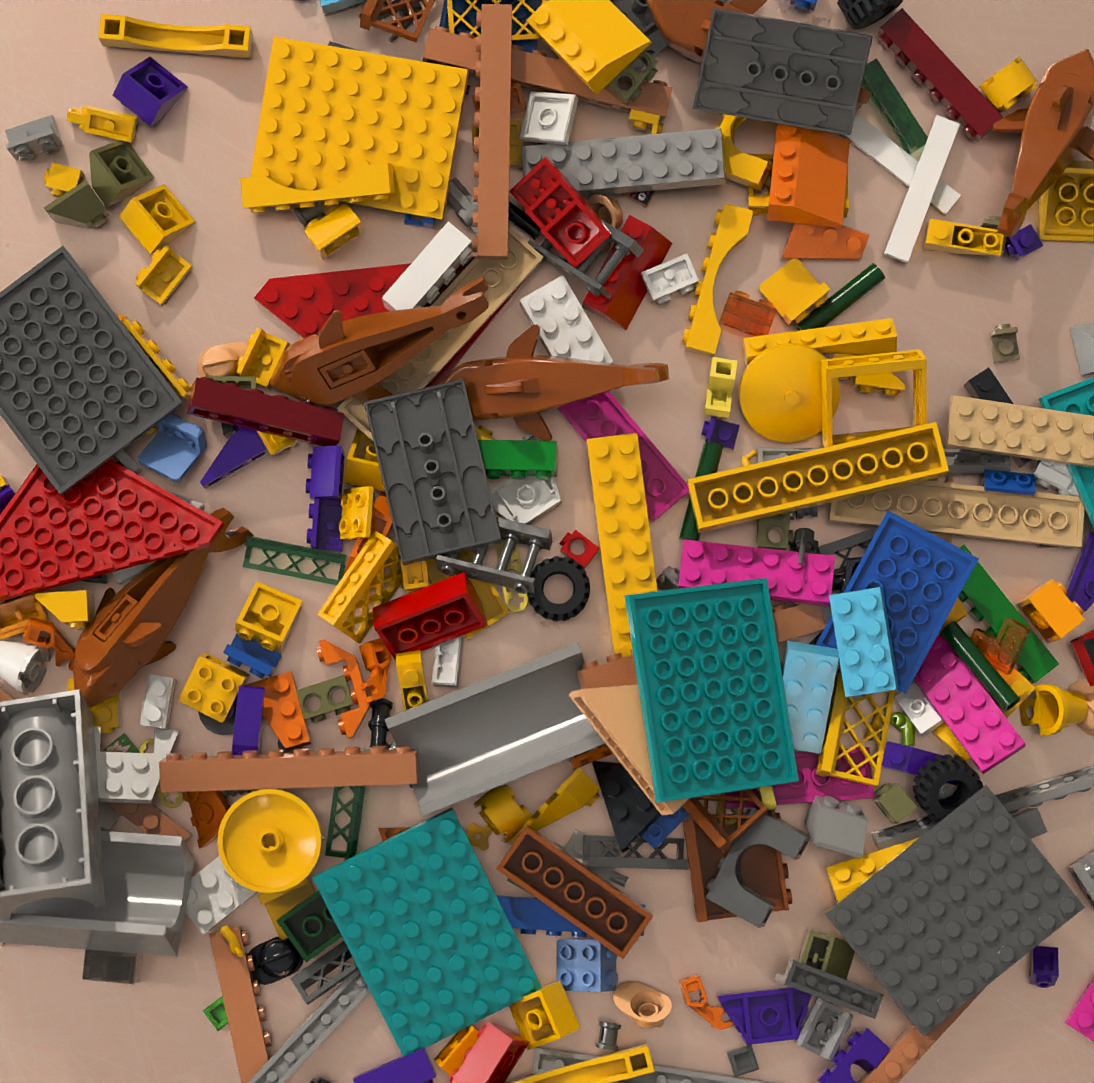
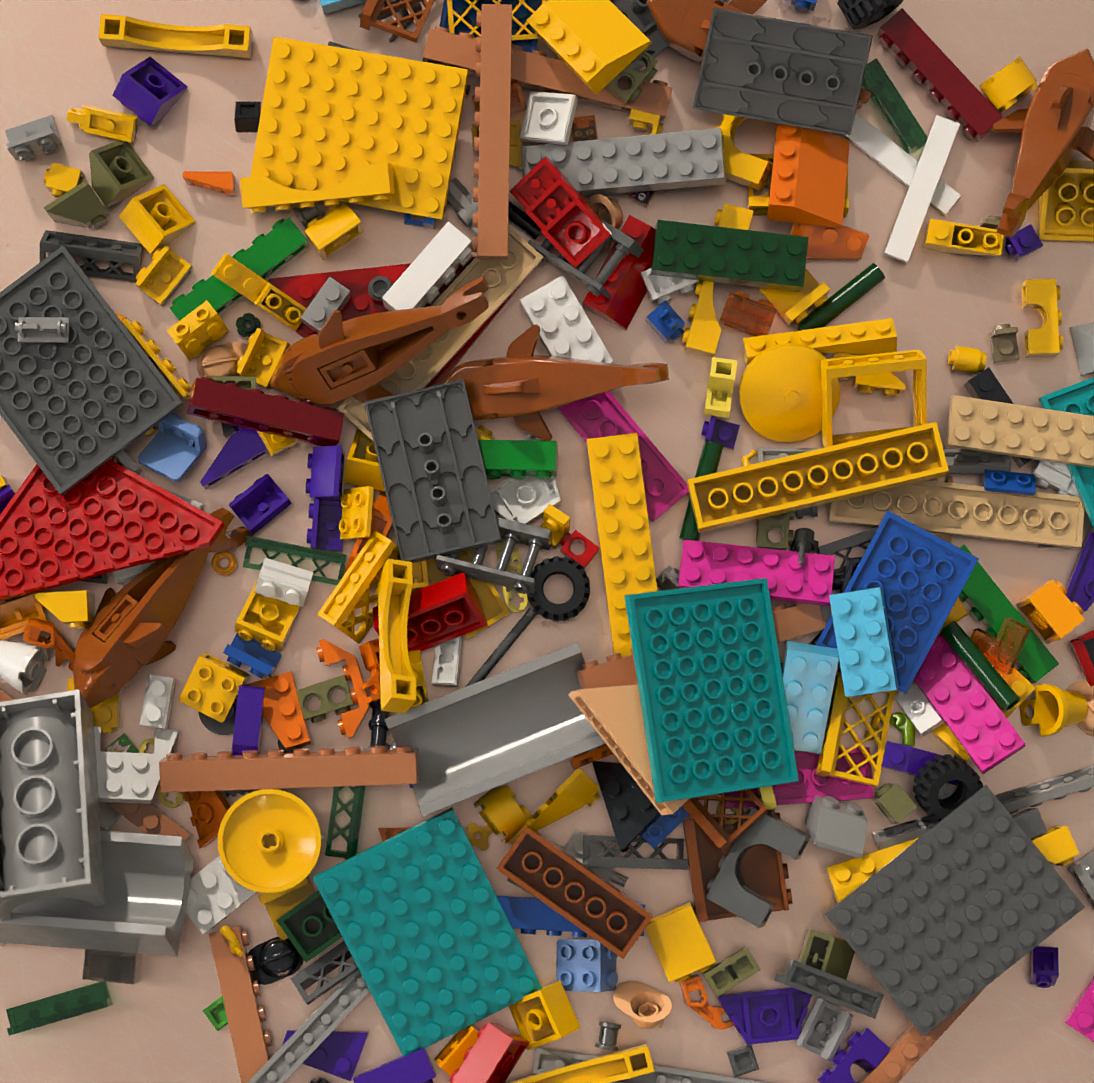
(42, 329): none -> light grey hinge
(58, 1007): none -> clear green fence
(87, 247): none -> dark grey fence
(198, 330): none -> yellow plate
(214, 180): none -> orange slope
(216, 563): none -> light orange plate
(241, 324): none -> dark green plate
(247, 116): none -> black slope
(259, 291): none -> yellow slope
(260, 503): none -> dark purple bracket
(263, 257): none -> green brick
(283, 582): none -> white brick
(330, 298): none -> light grey brick
(337, 1053): none -> dark purple wing
(378, 287): none -> dark grey plate
(396, 674): none -> yellow arch
(503, 646): none -> dark grey bar
(556, 522): none -> yellow bracket
(584, 128): none -> clear orange tile
(666, 322): none -> blue brick
(680, 943): none -> yellow panel
(729, 255): none -> dark green brick
(731, 971): none -> olive brick
(967, 359): none -> yellow brick
(1043, 296): none -> yellow arch
(1057, 845): none -> yellow slope

